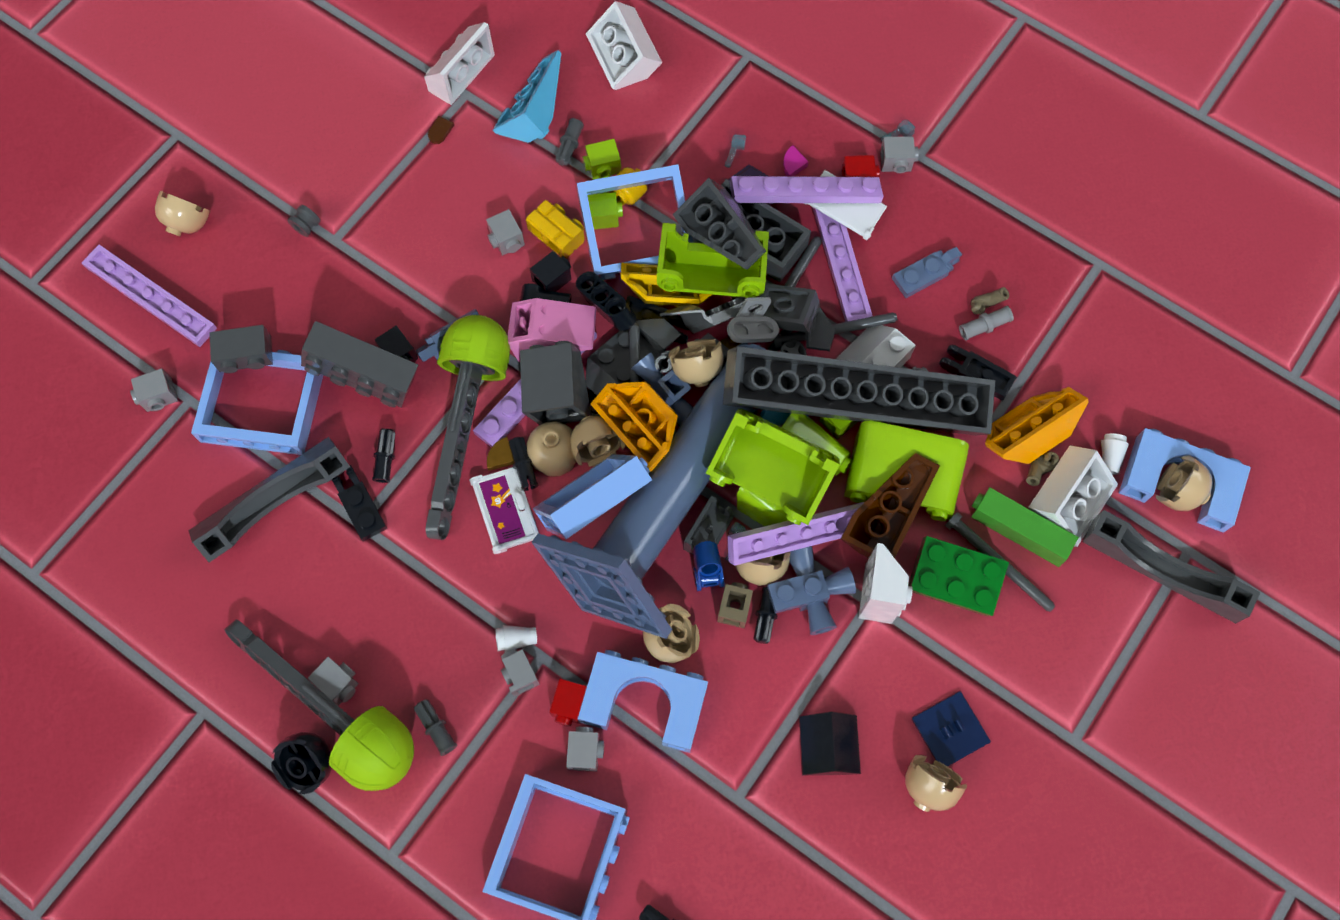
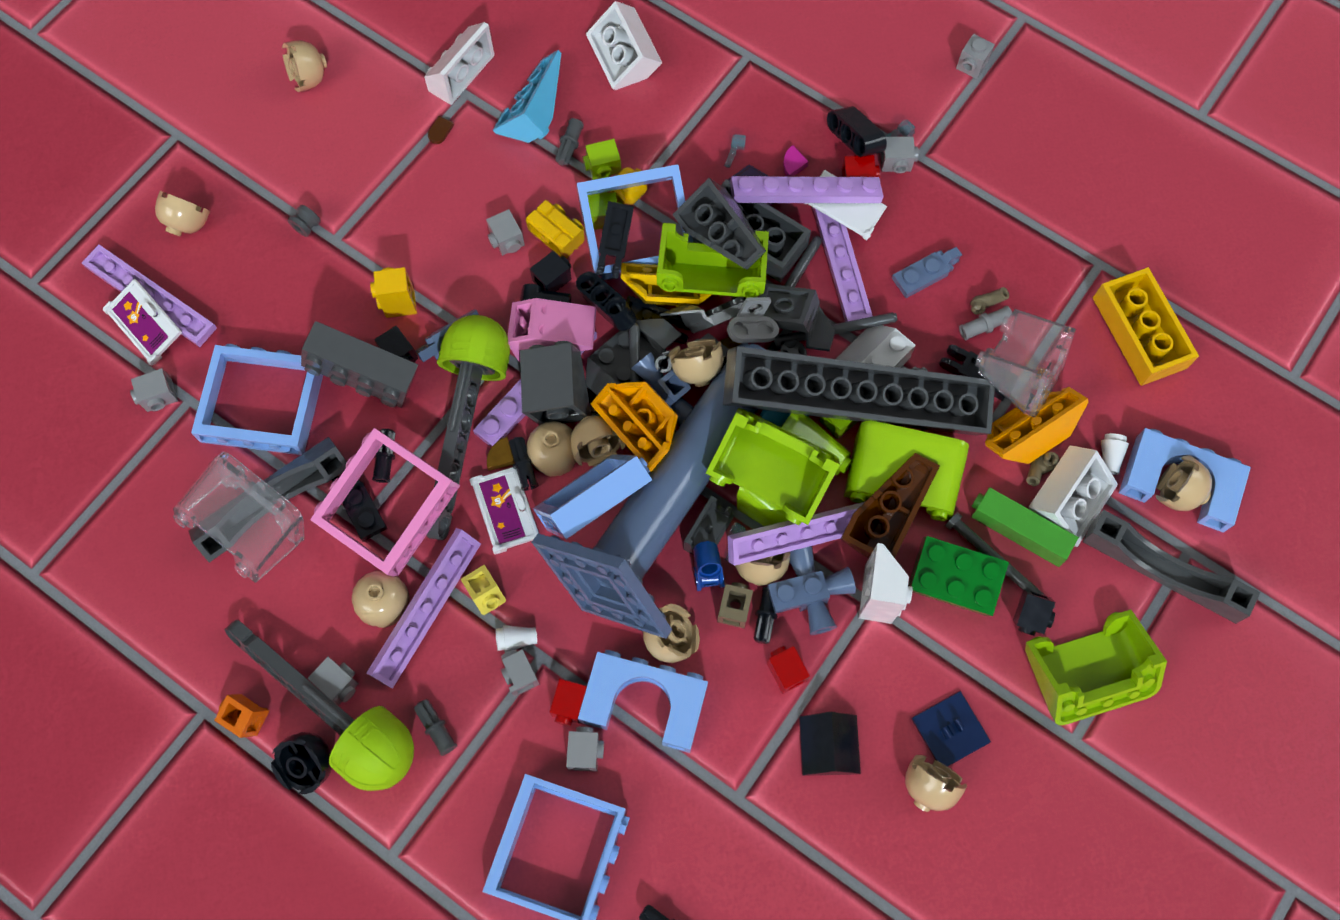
(135, 315): none -> door
(241, 348): dark grey brick -> none
(241, 516): none -> clear windscreen
(241, 715): none -> orange brick
(304, 64): none -> tan cylinder
(380, 599): none -> tan cylinder
(394, 292): none -> yellow brick
(417, 528): none -> bright pink window
(423, 608): none -> lavender plate
(483, 590): none -> light yellow bracket
(614, 235): none -> black hinge
(787, 668): none -> red brick
(856, 131): none -> black beam
(975, 56): none -> light grey brick
(1027, 359): none -> clear windscreen
(1034, 613): none -> black brick
(1098, 669): none -> lime windscreen
(1145, 326): none -> yellow brick

